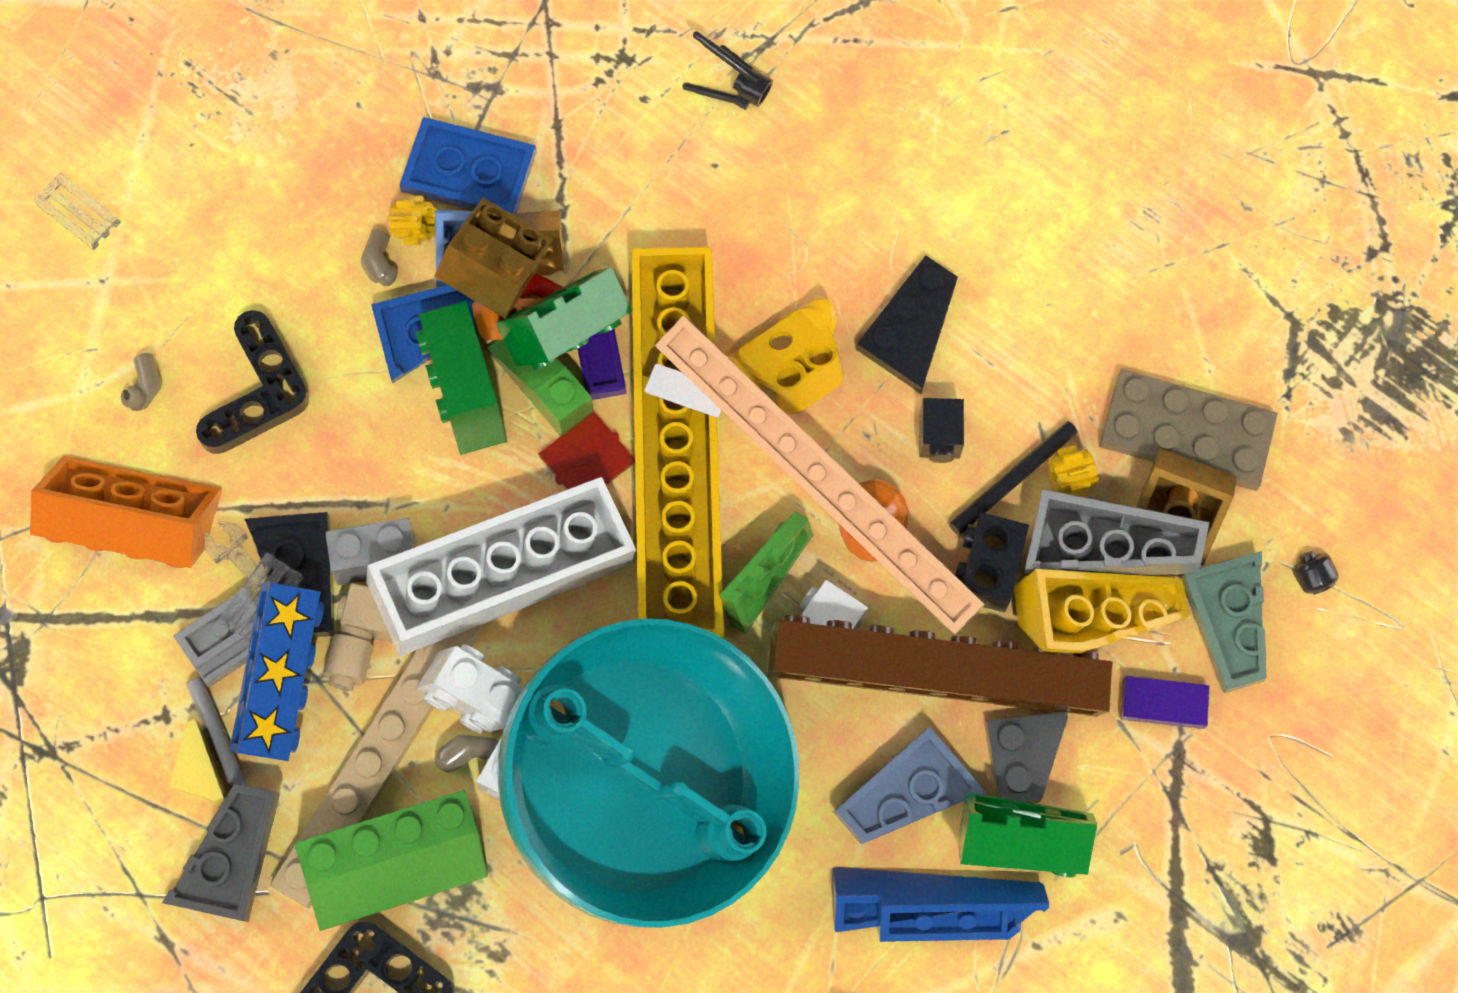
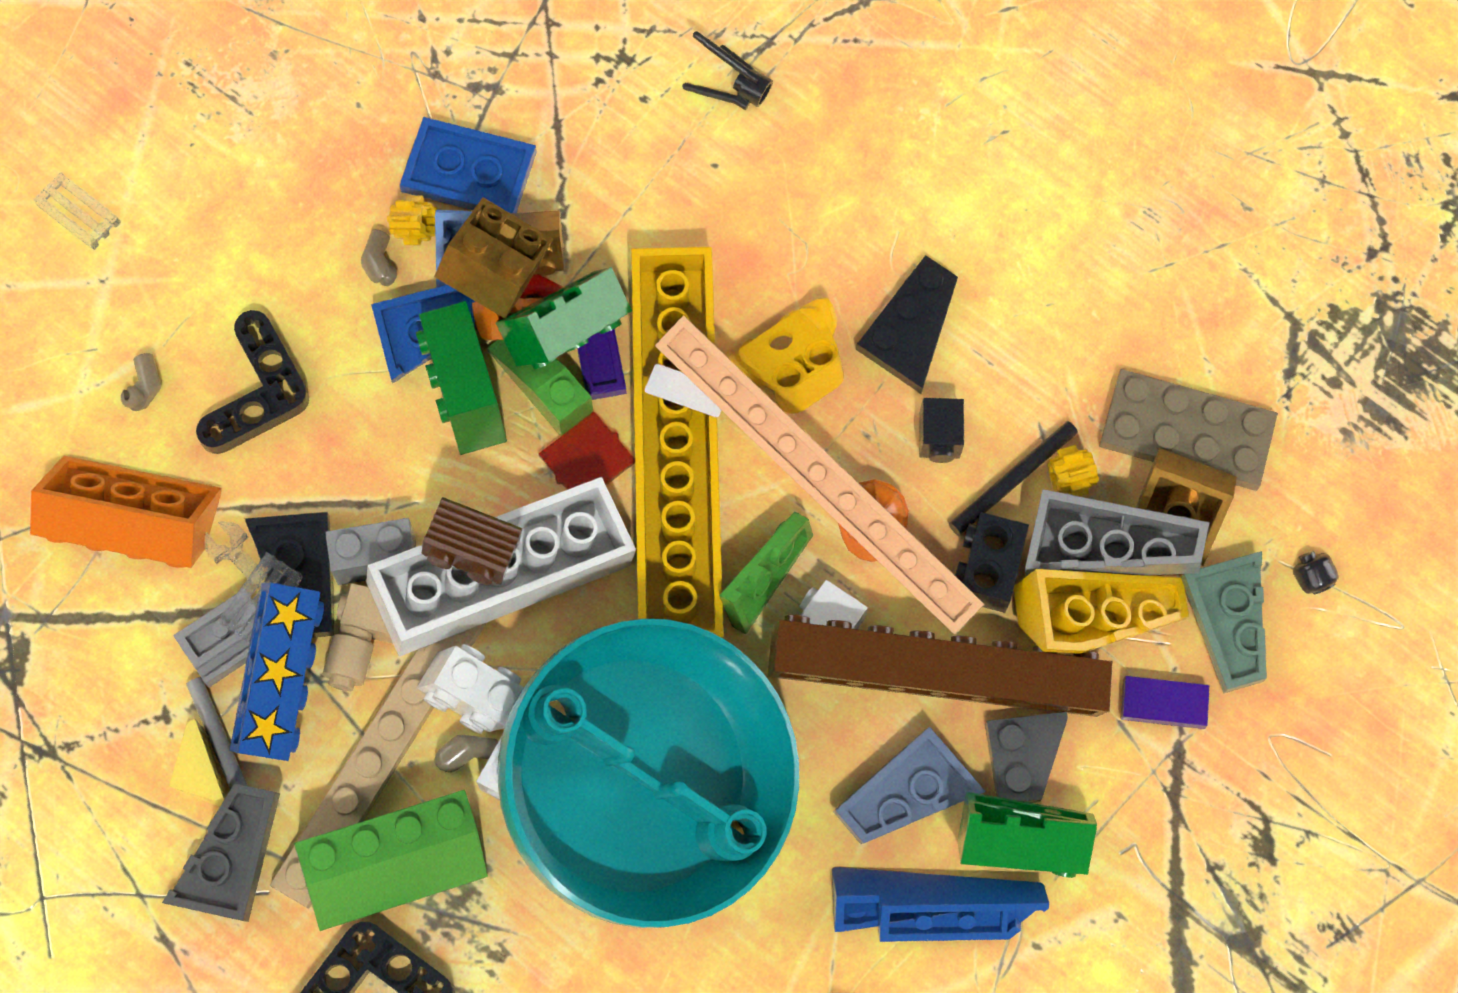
(471, 542): none -> reddish brown brick

